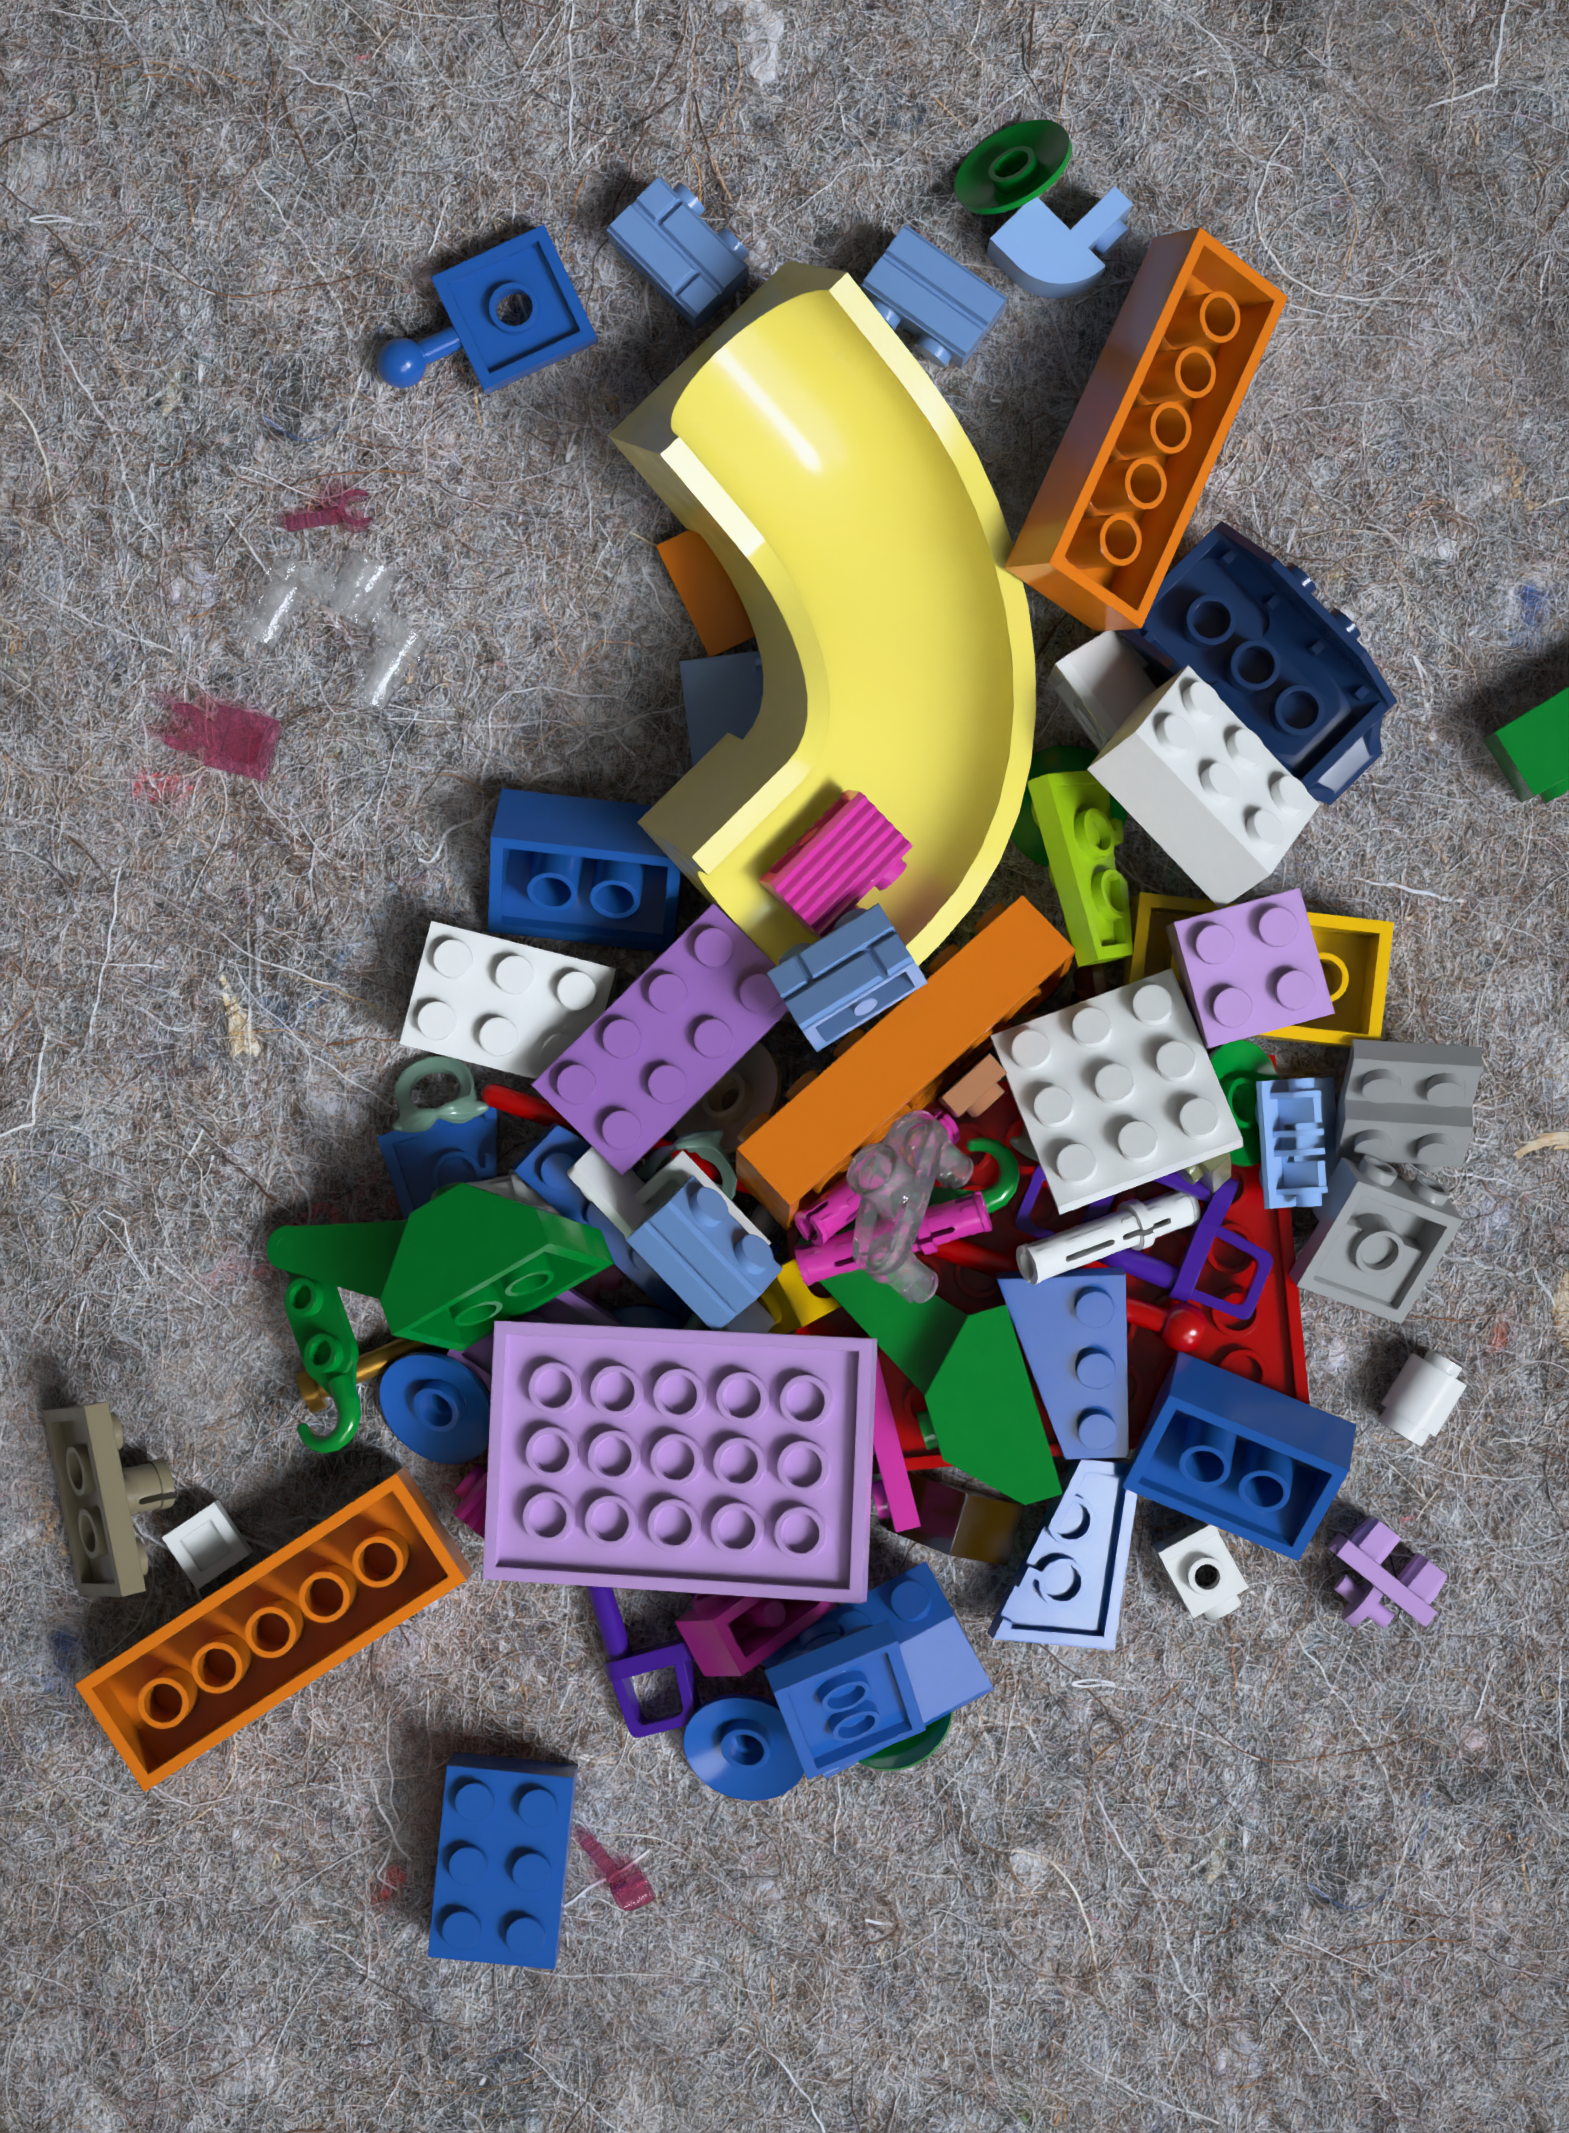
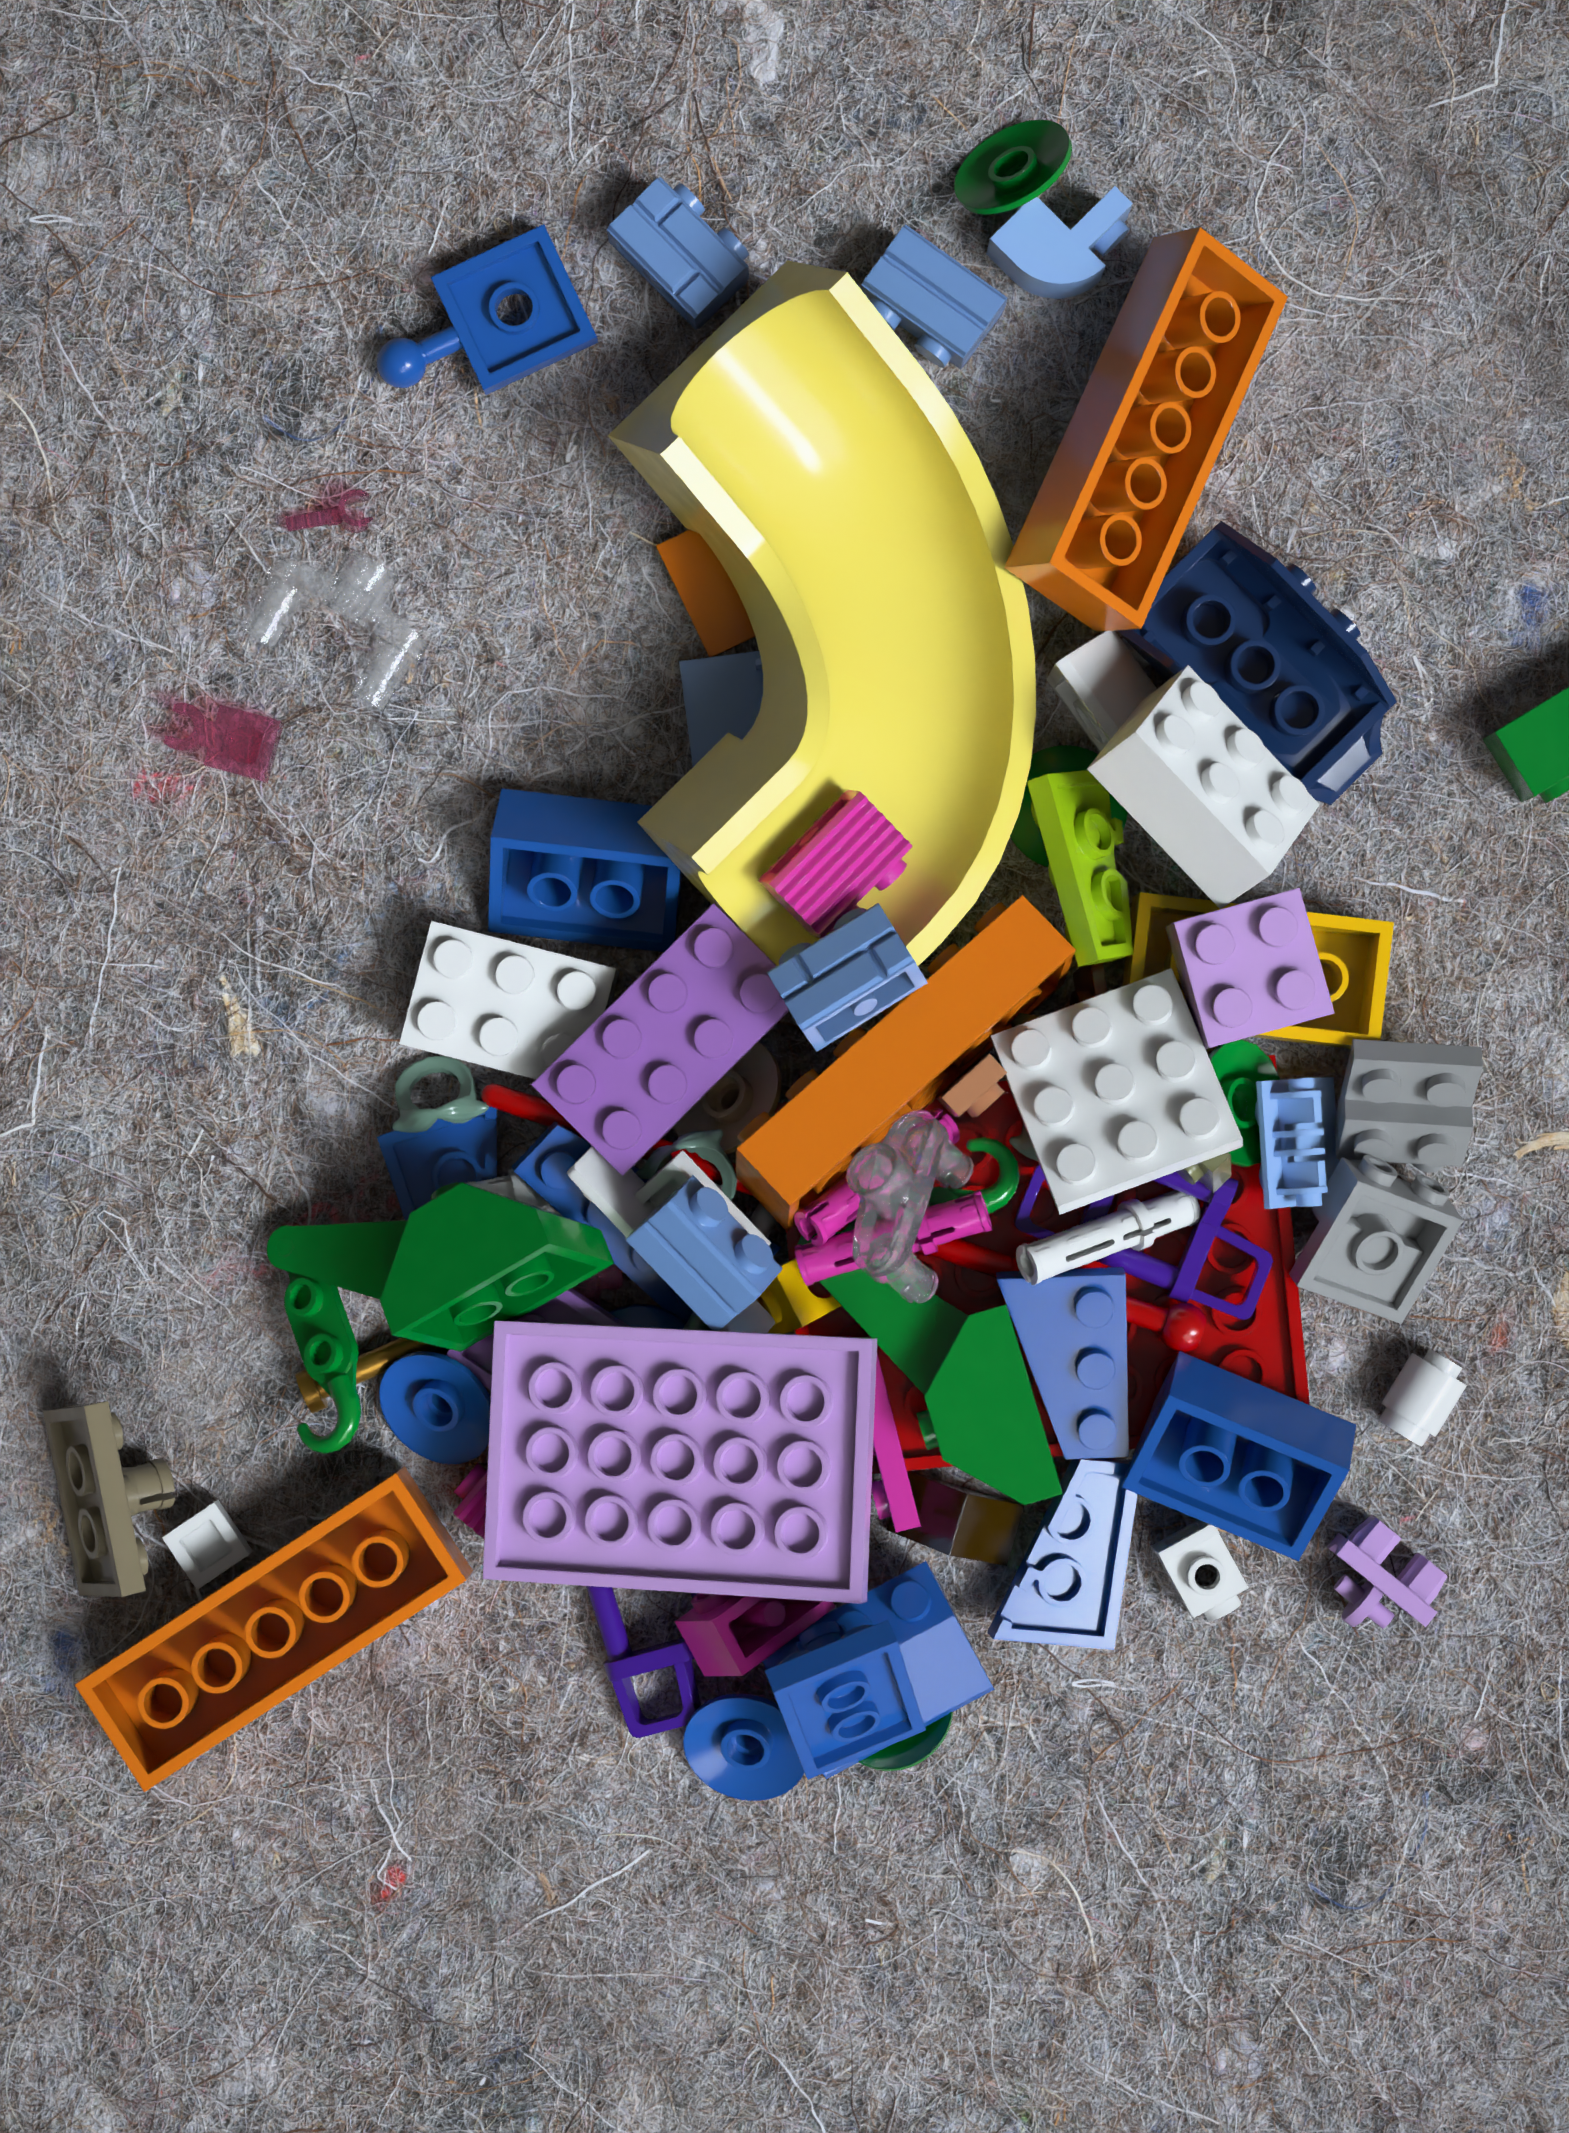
(503, 1860): blue brick -> none
(628, 1891): clear pink hand -> none

